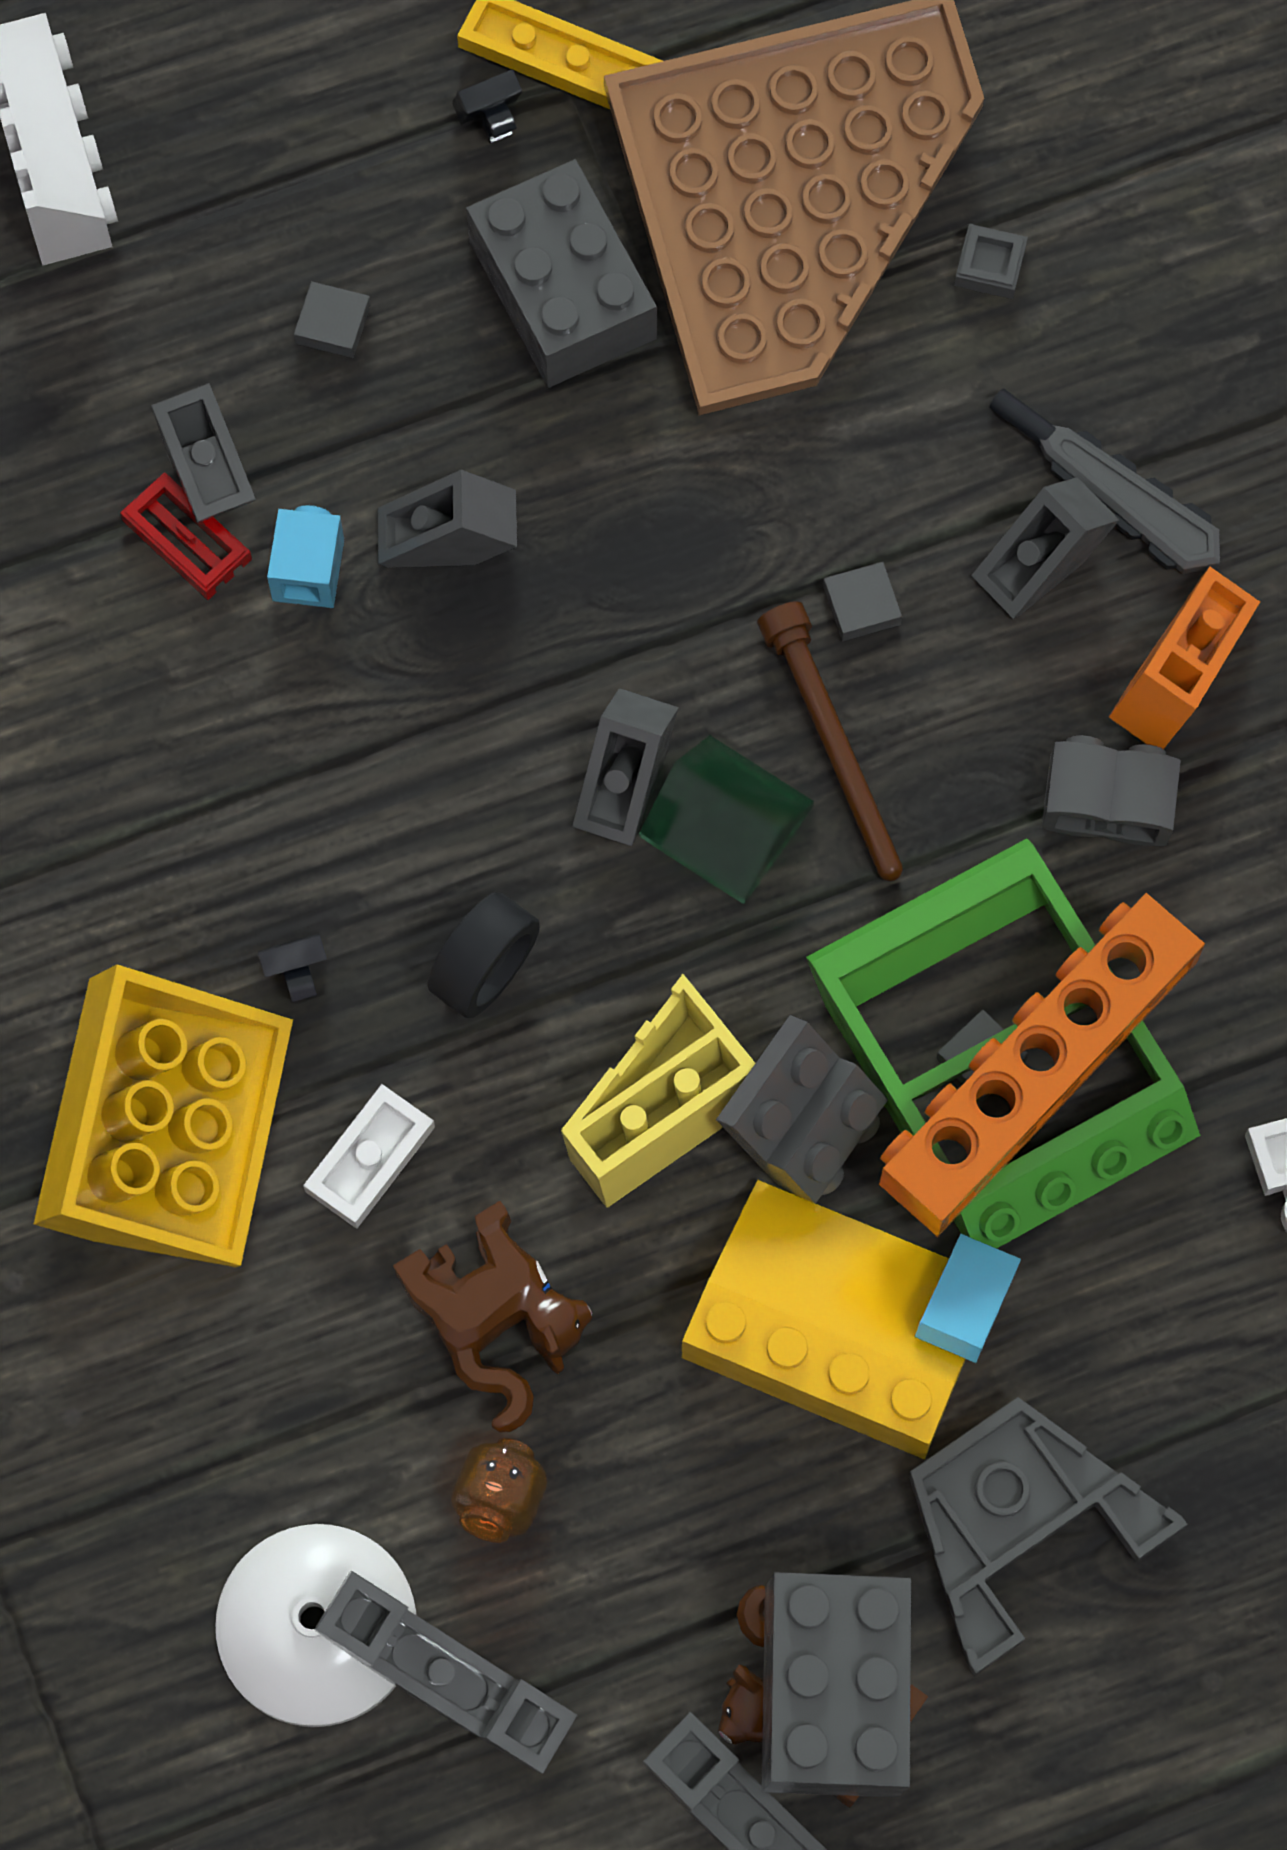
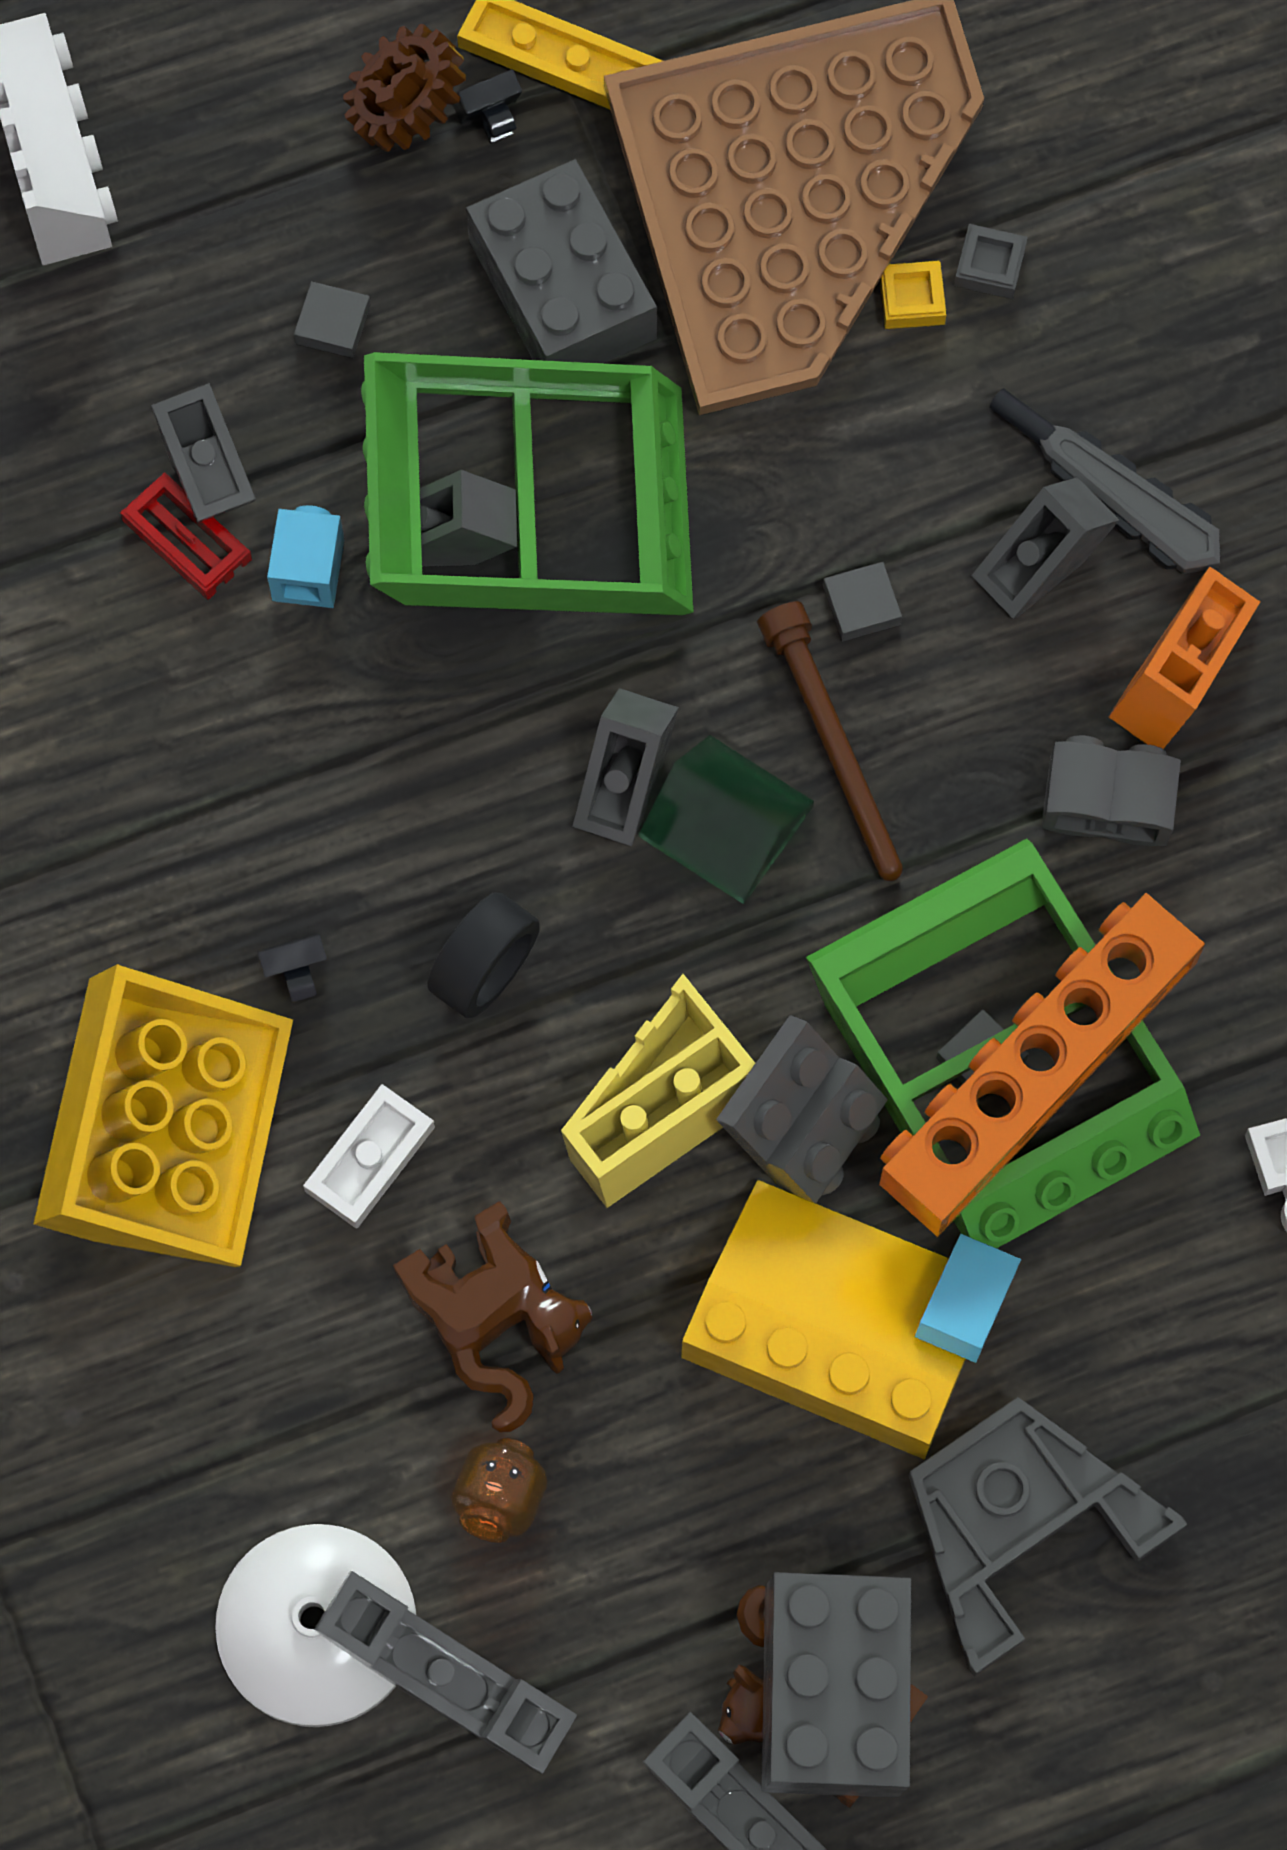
(394, 486): none -> bright green window
(404, 87): none -> reddish brown gear
(913, 295): none -> yellow tile

